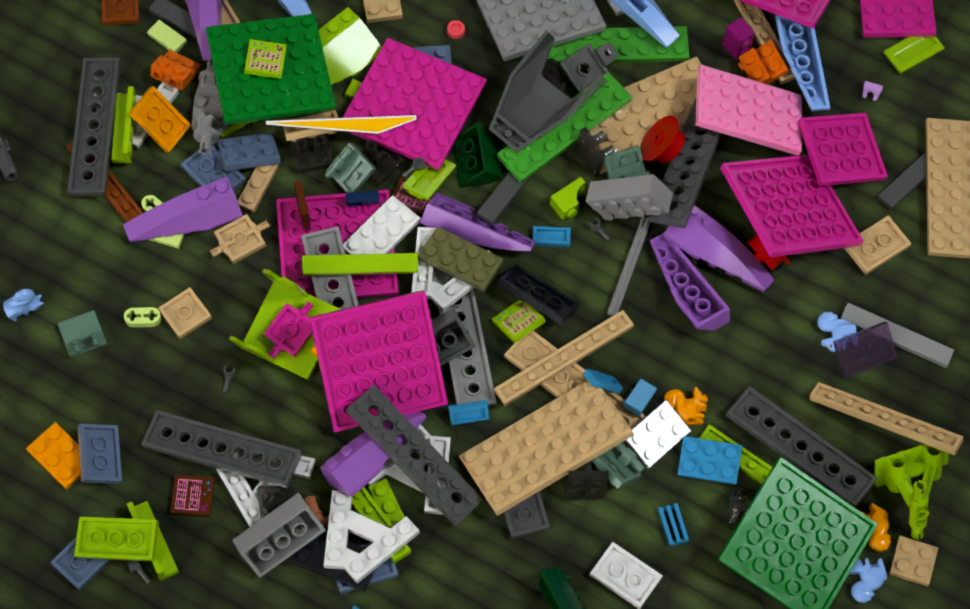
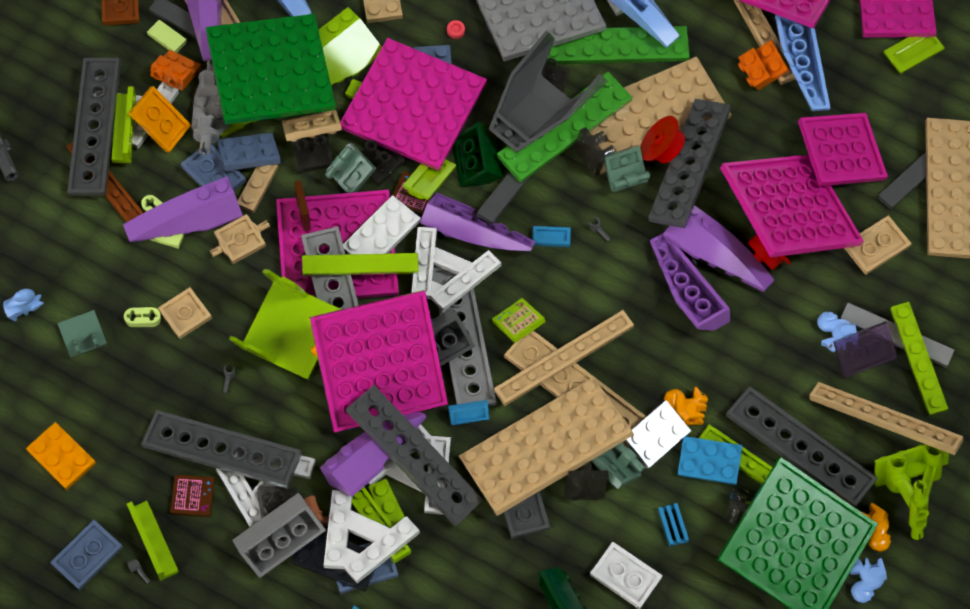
(99, 453): sand blue plate -> none
(116, 538): lime plate -> none
(265, 59): lime tile -> none
(290, 330): dark pink plate -> none
(358, 124): yellow sticker -> none
(362, 198): dark blue bar -> none
(417, 164): dark grey hand -> none
(460, 259): olive plate -> none
(538, 294): black plate -> none
(565, 200): lime arch -> none
(594, 59): dark grey plate -> none
(602, 381): dark azure tile -> none
(629, 197): light grey brick -> none
(629, 266): light grey axle -> none
(639, 397): dark azure tile -> none
(738, 38): magenta brick -> none
(748, 110): bright pink plate -> none
(871, 87): lavender tile -> none
(913, 561): tan plate -> none
(919, 358): none -> lime plate

